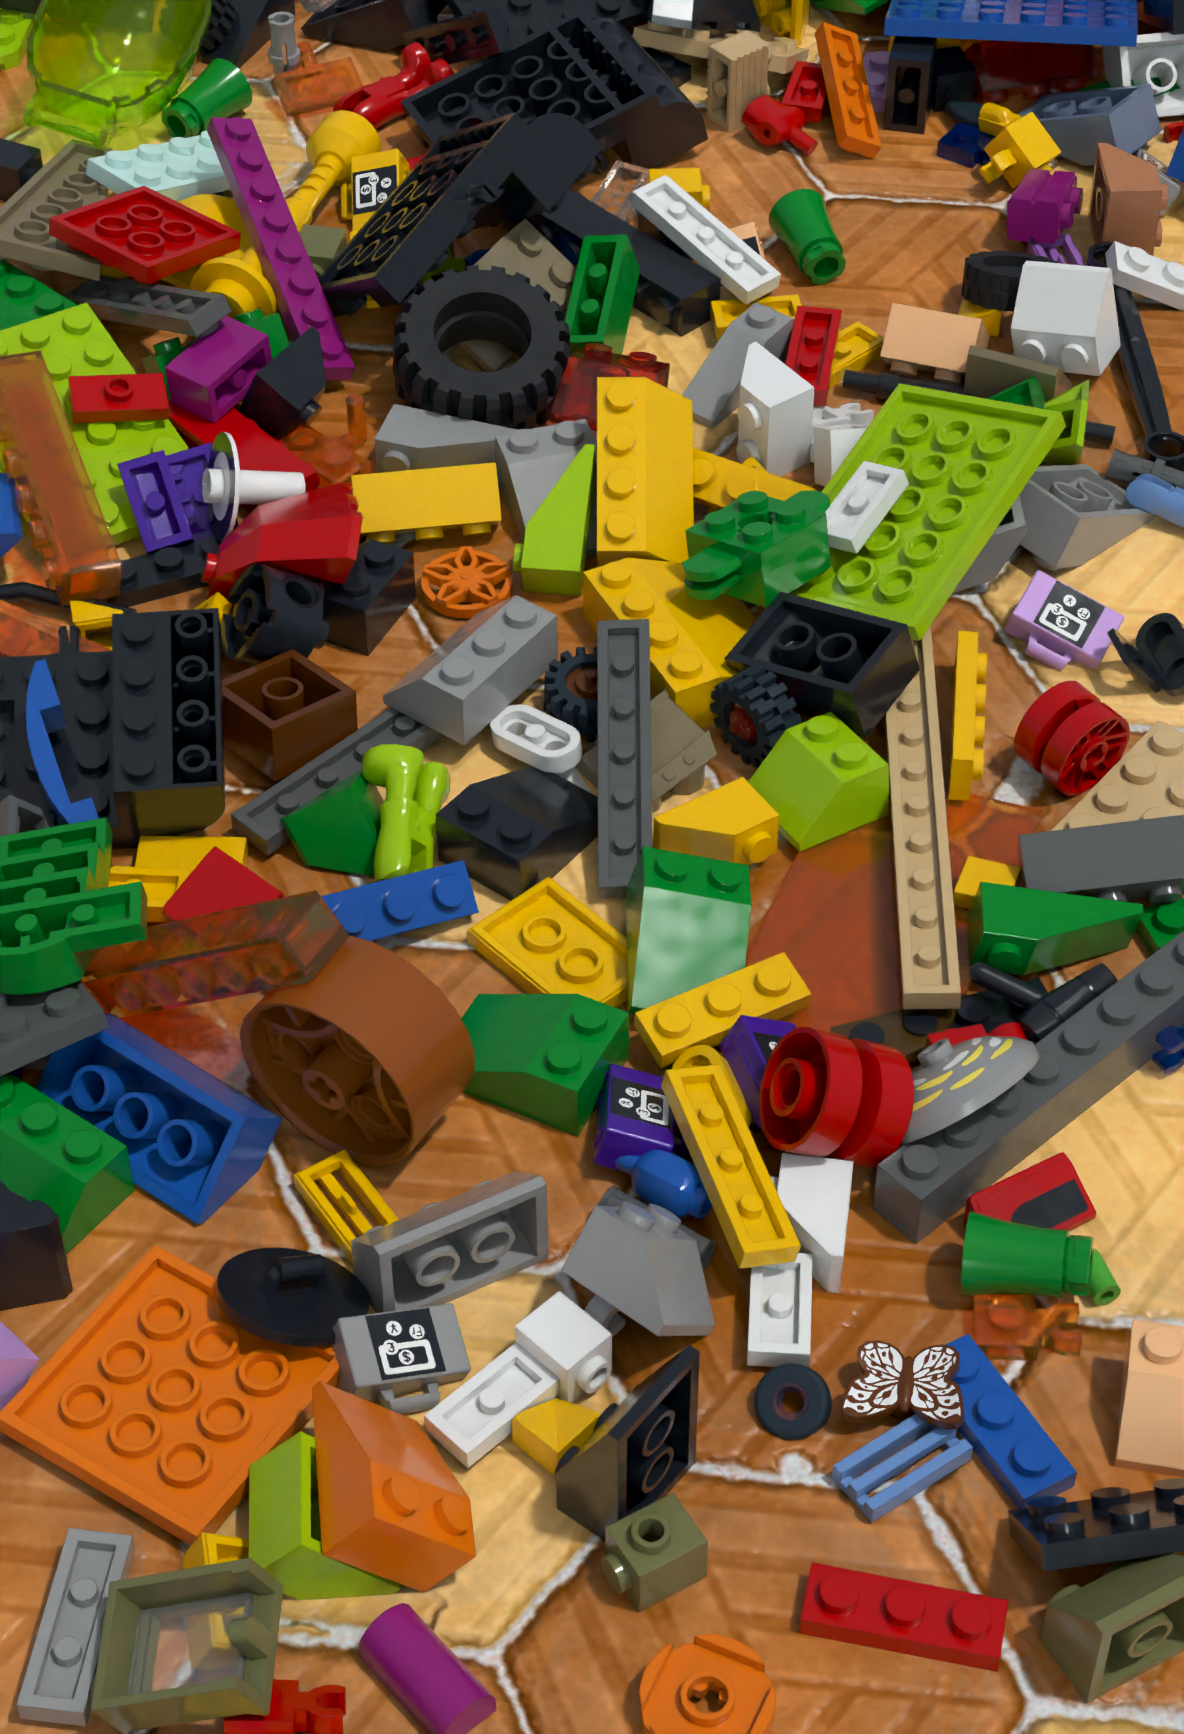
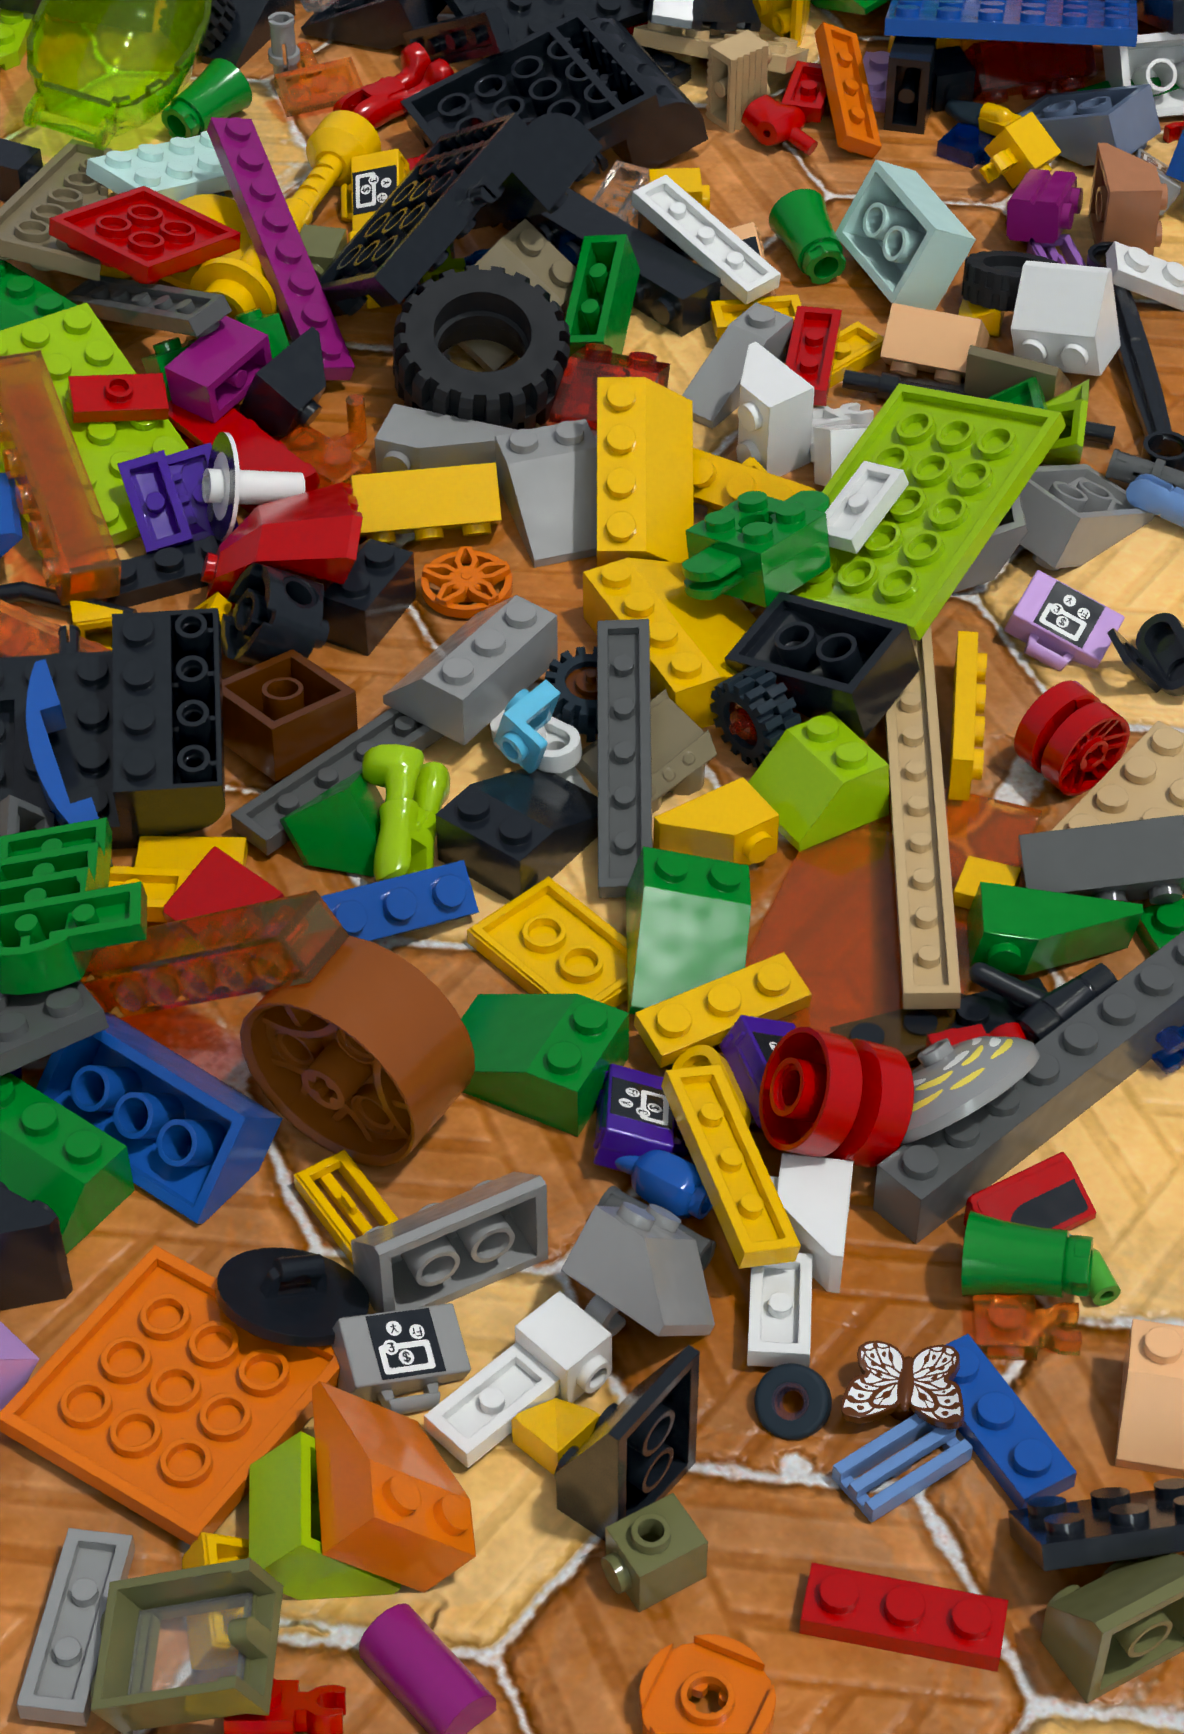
(521, 721): none -> medium azure bracket
(558, 532): lime slope -> none
(904, 236): none -> light aqua brick

